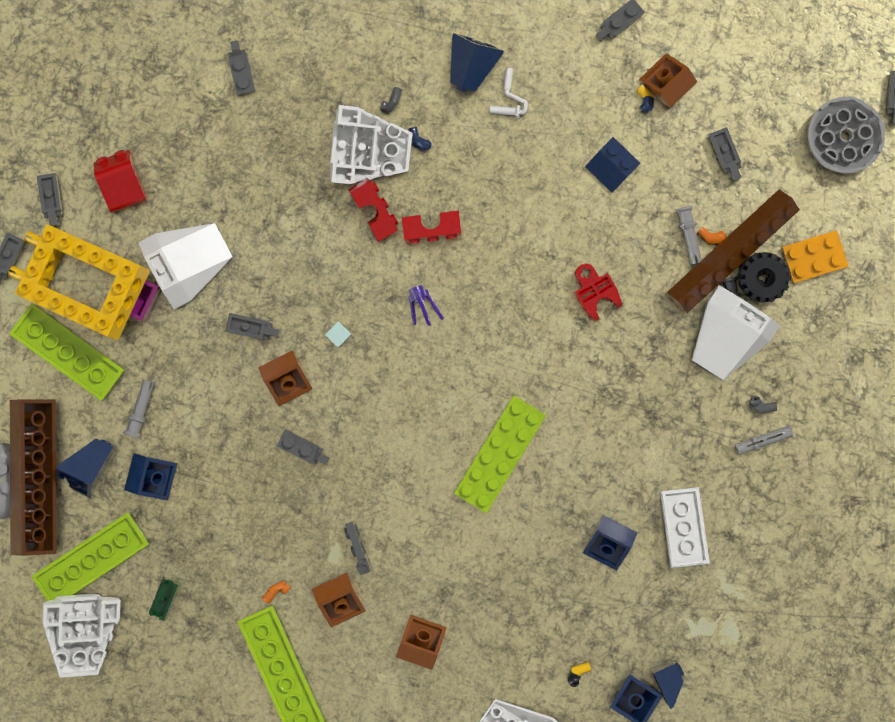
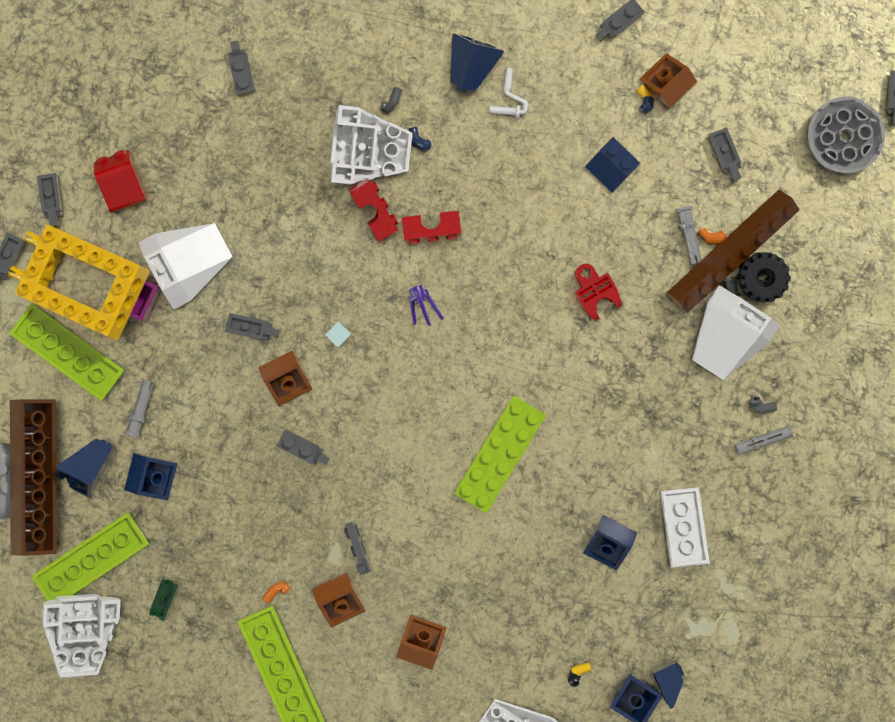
(814, 256): light orange plate -> none

